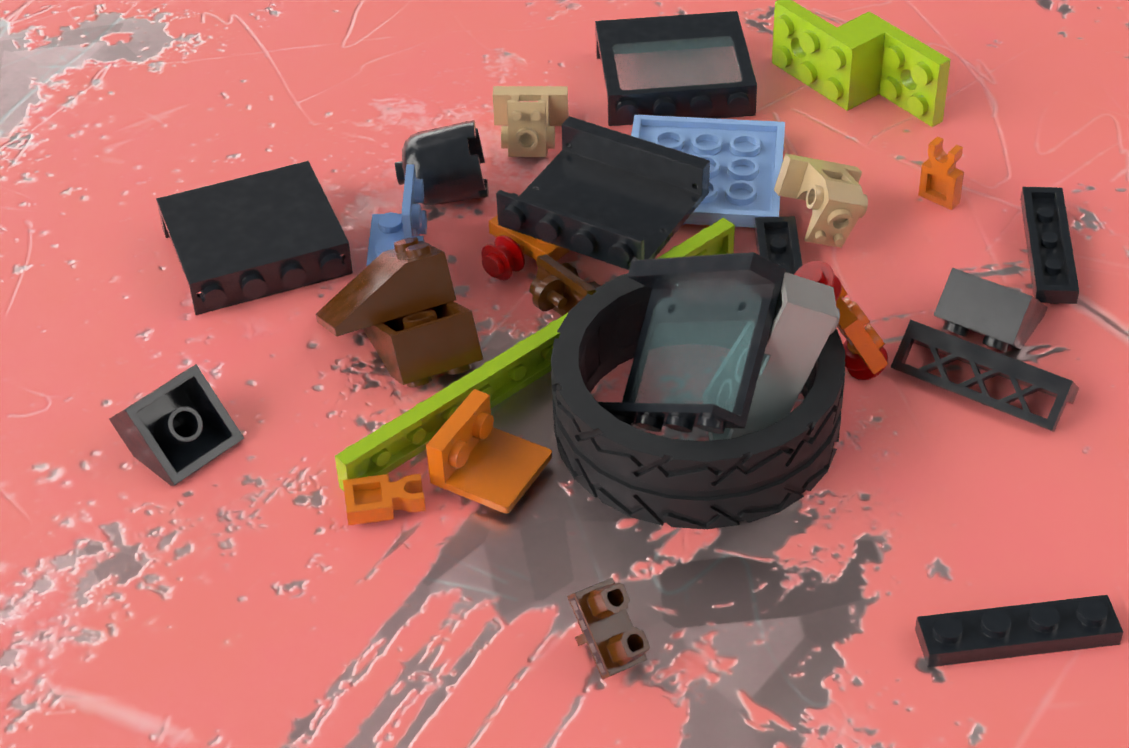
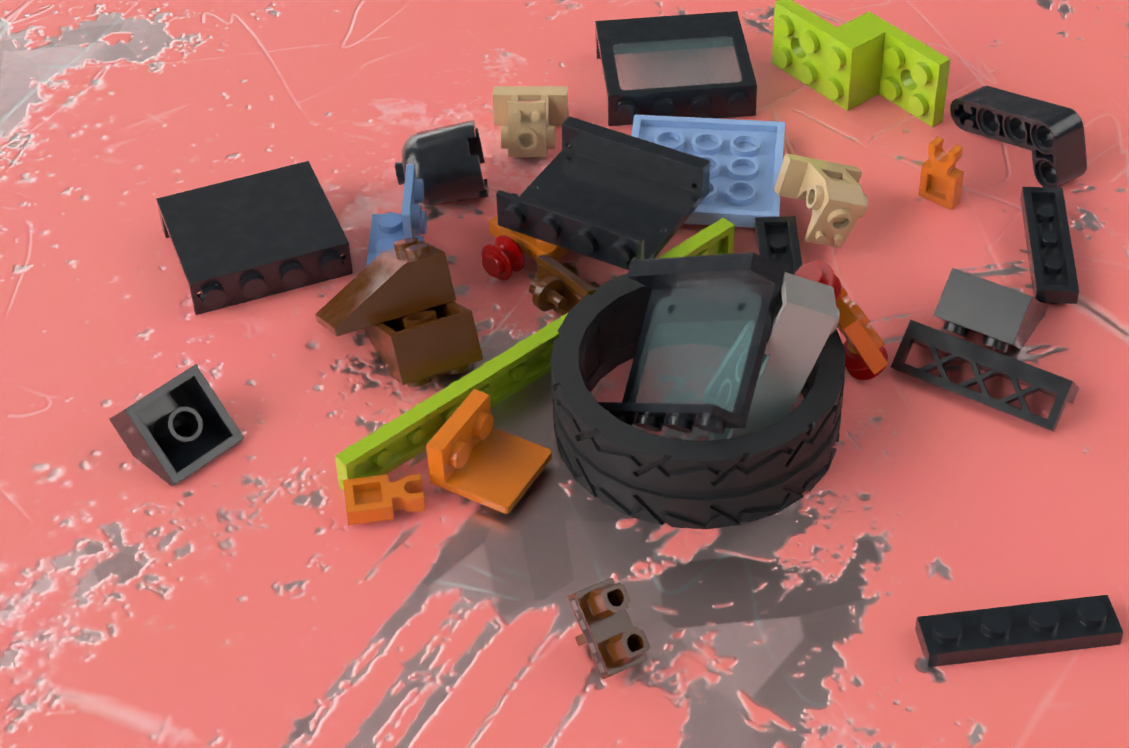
(1047, 129): none -> black beam

